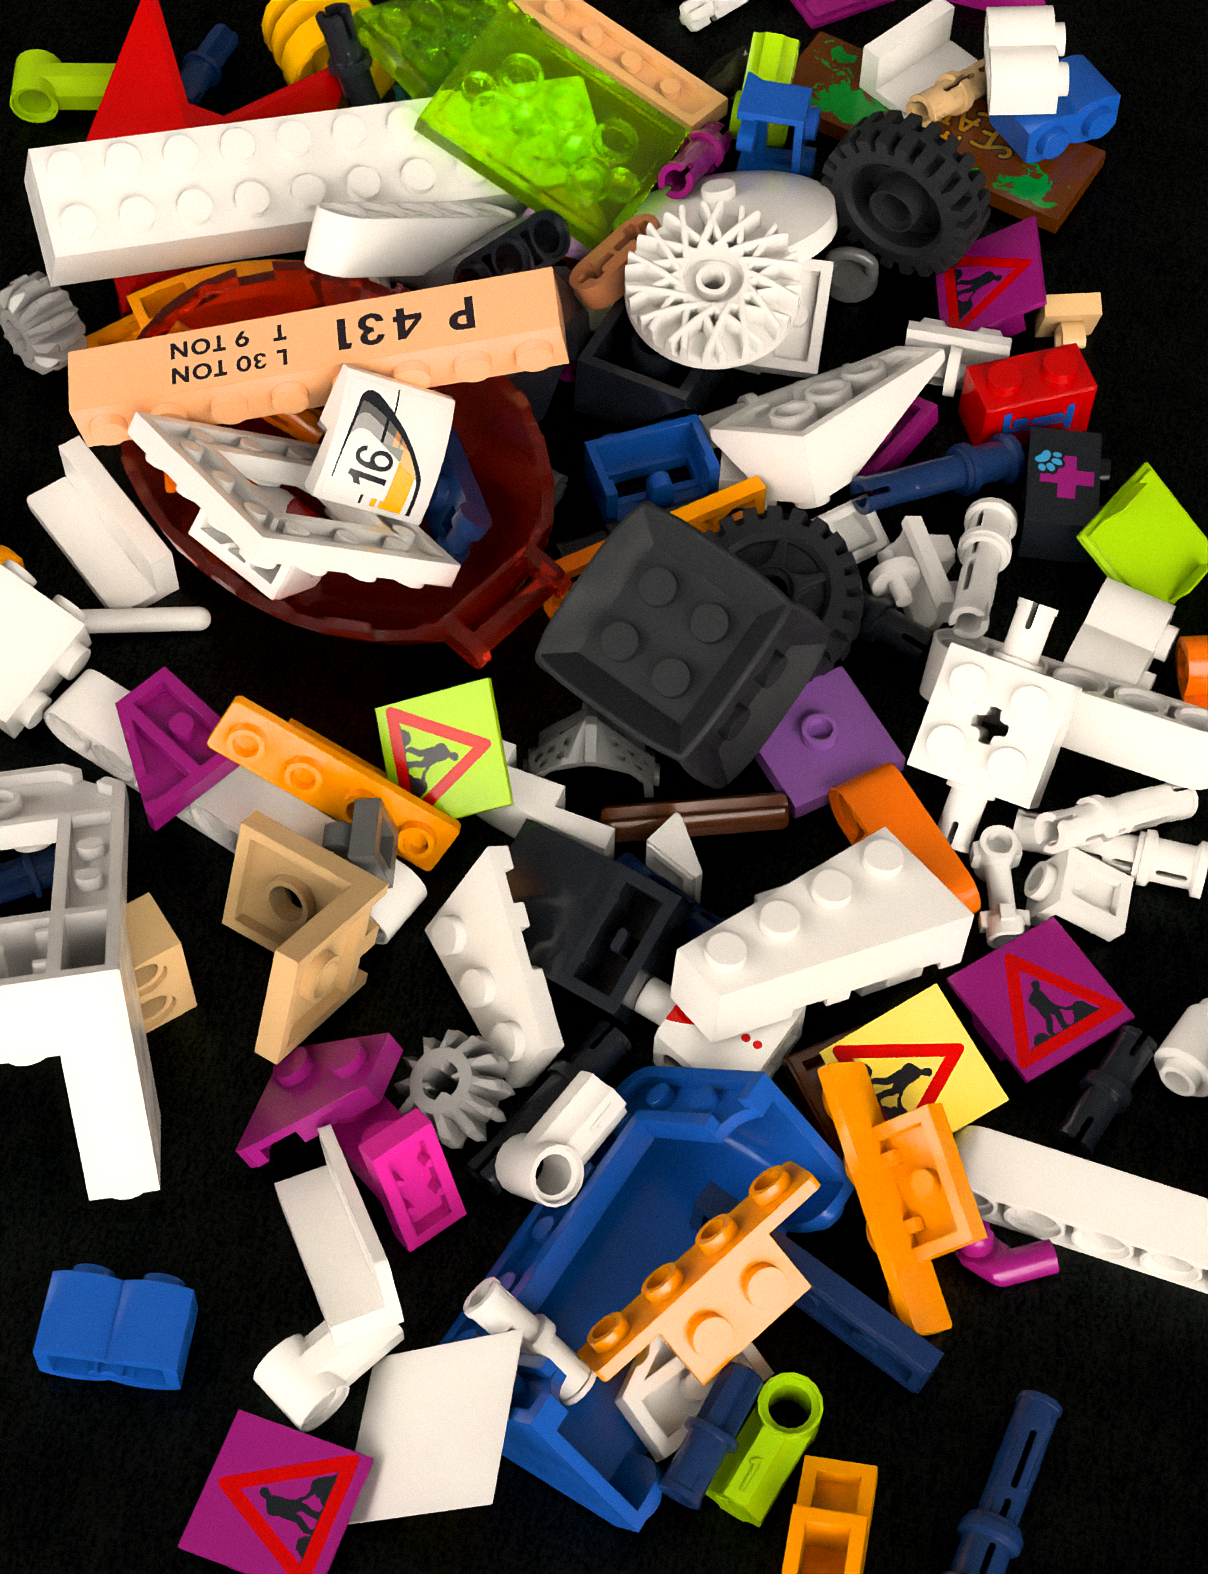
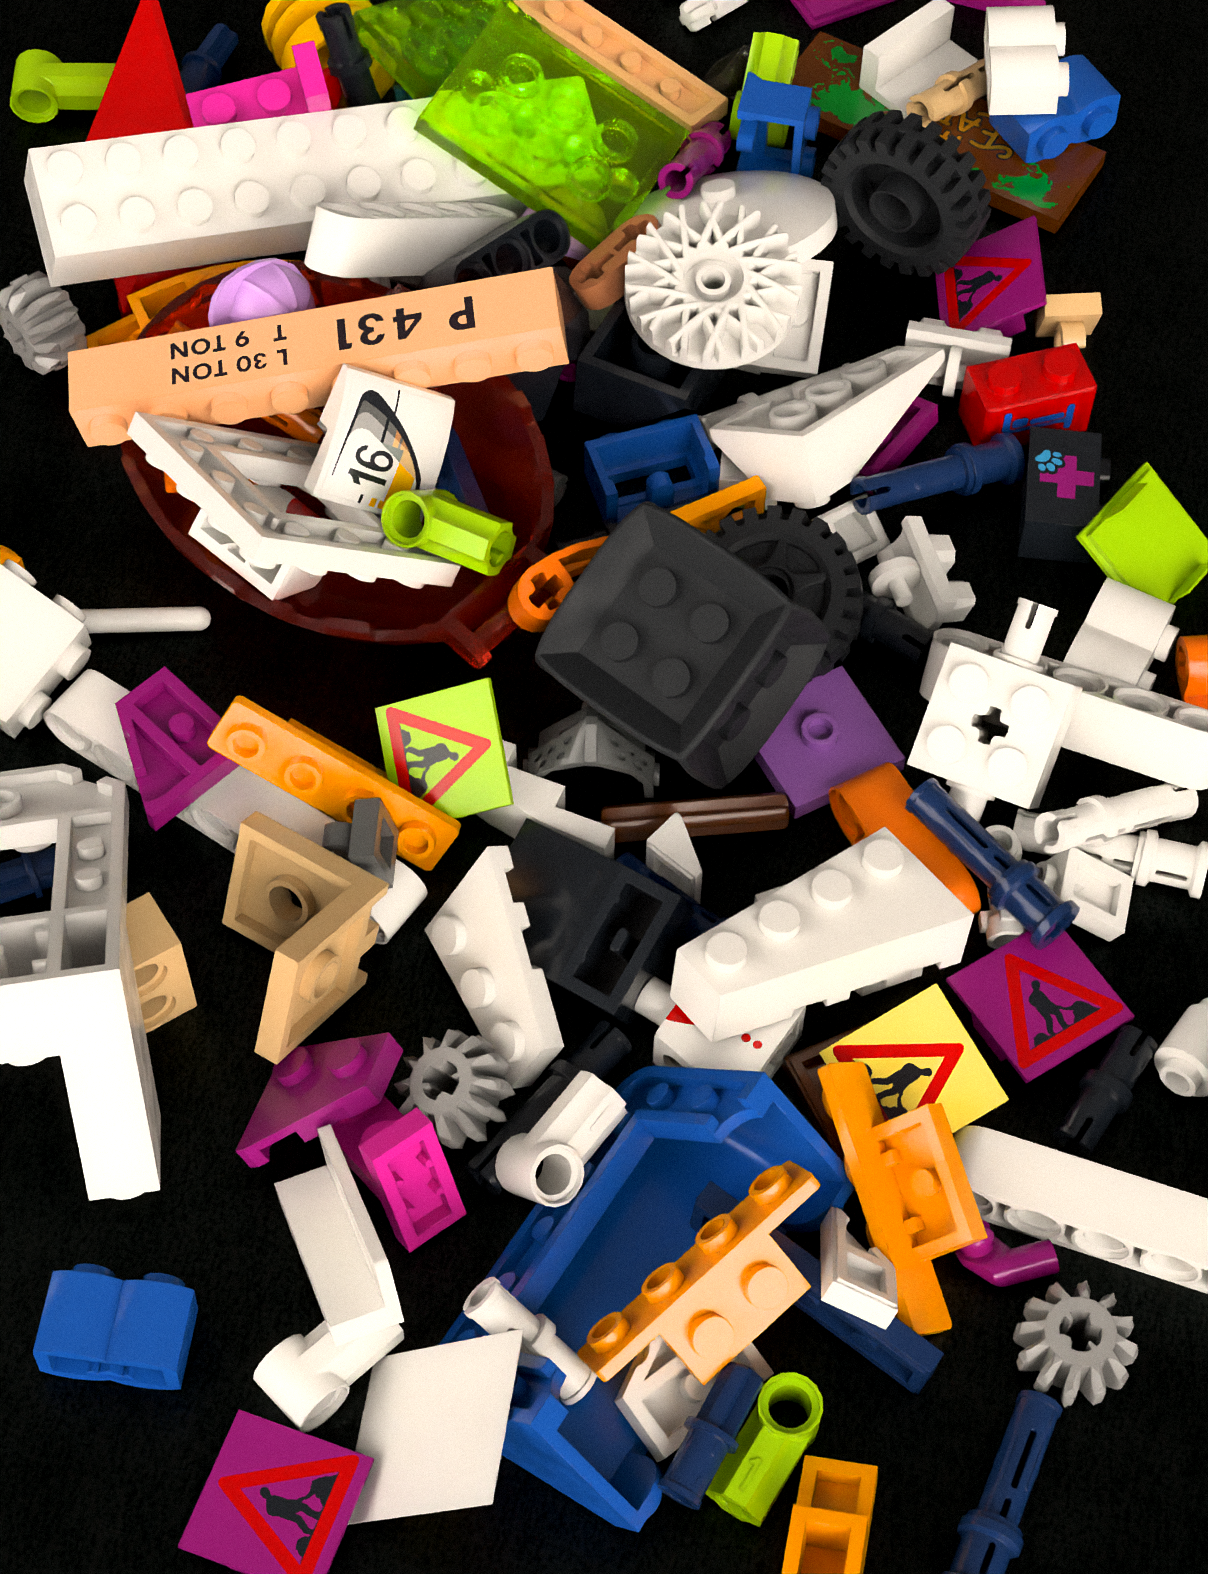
(104, 533): white panel -> none
(260, 291): none -> lavender piece
(265, 96): none -> dark pink bracket
(449, 529): none -> lime piece
(552, 576): none -> orange panel
(853, 274): dark grey tile -> none
(853, 1277): none -> white tile
(983, 553): white pin -> none
(1011, 882): none -> dark blue pin
(1100, 1338): none -> light grey gear

